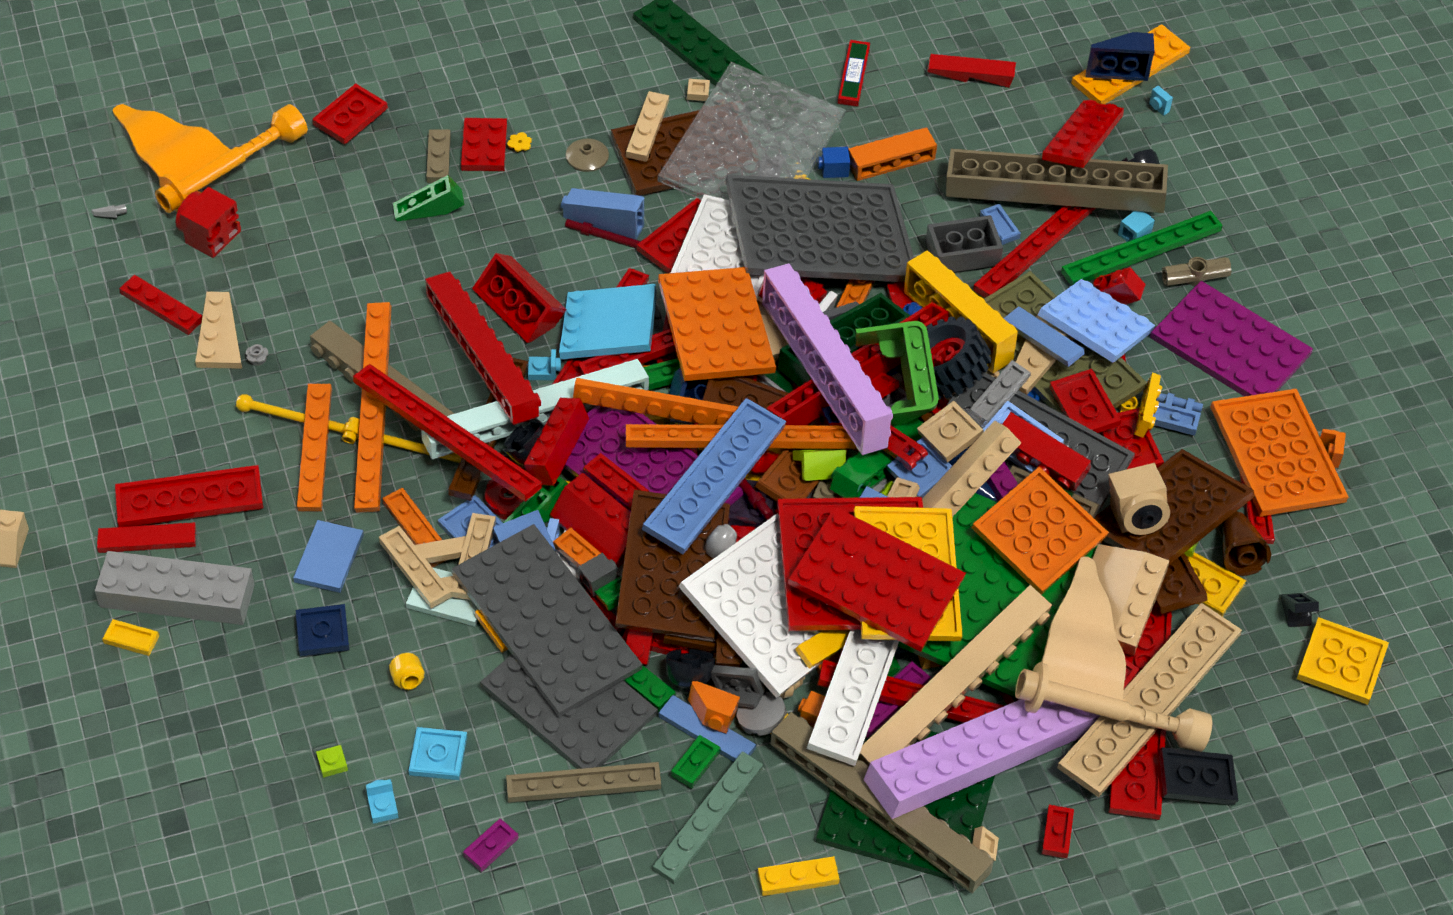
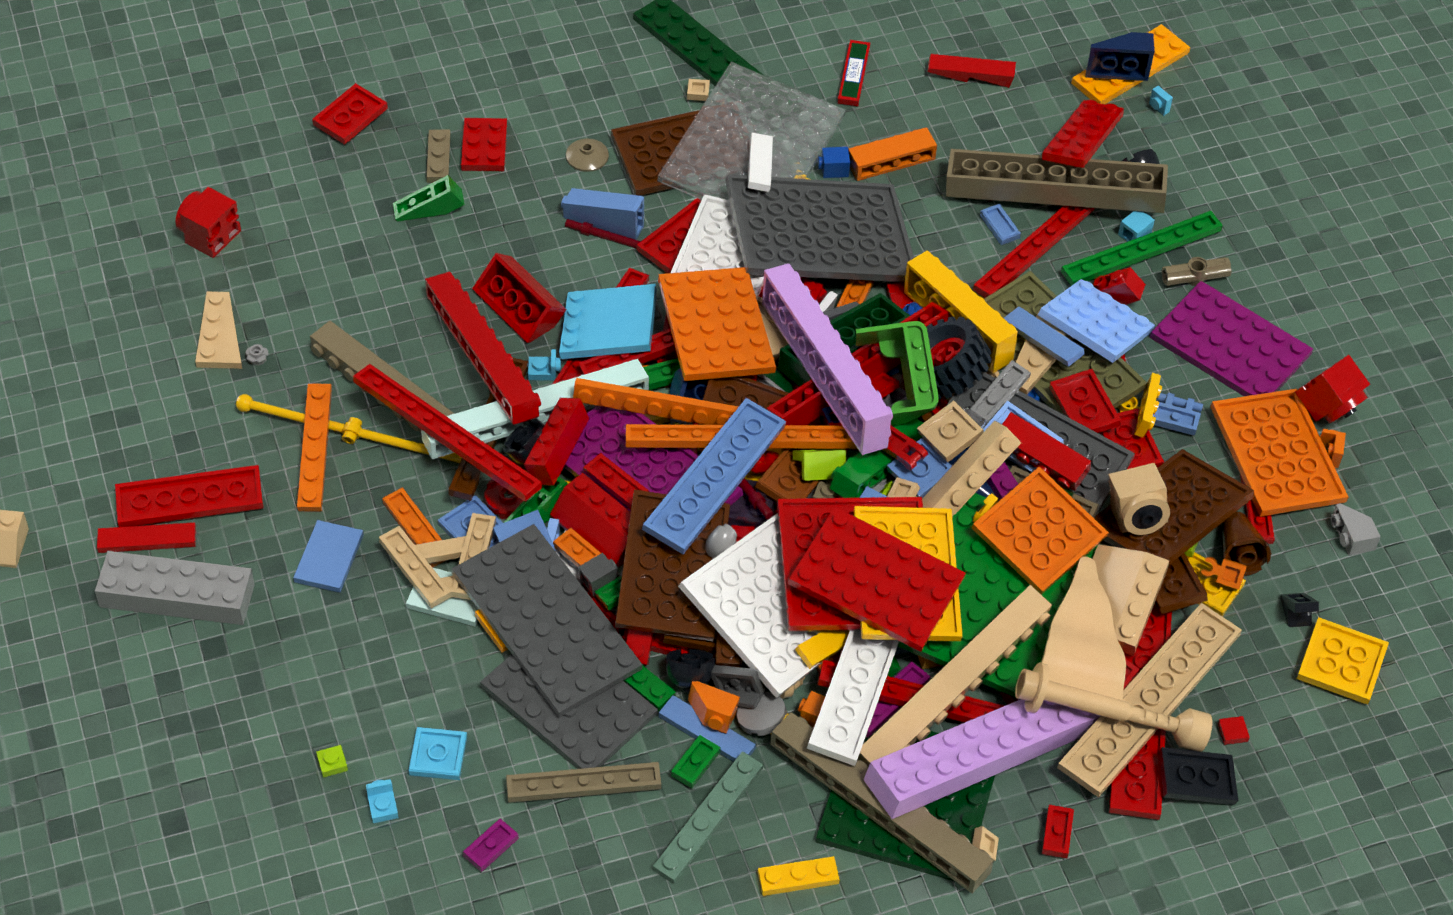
(109, 211): light grey bar -> none
(130, 637): yellow tile -> none
(161, 304): red plate -> none
(191, 155): light orange flag -> none
(322, 630): dark blue plate -> none
(372, 411): orange plate -> none
(406, 671): yellow head -> none
(519, 142): yellow plant -> none
(647, 126): tan plate -> none
(760, 162): none -> white tile
(965, 243): dark grey brick -> none
(989, 502): none -> yellow tile
(1228, 573): none -> orange plate
(1233, 730): none -> red tile
(1334, 391): none -> red piece
(1355, 529): none -> light grey slope

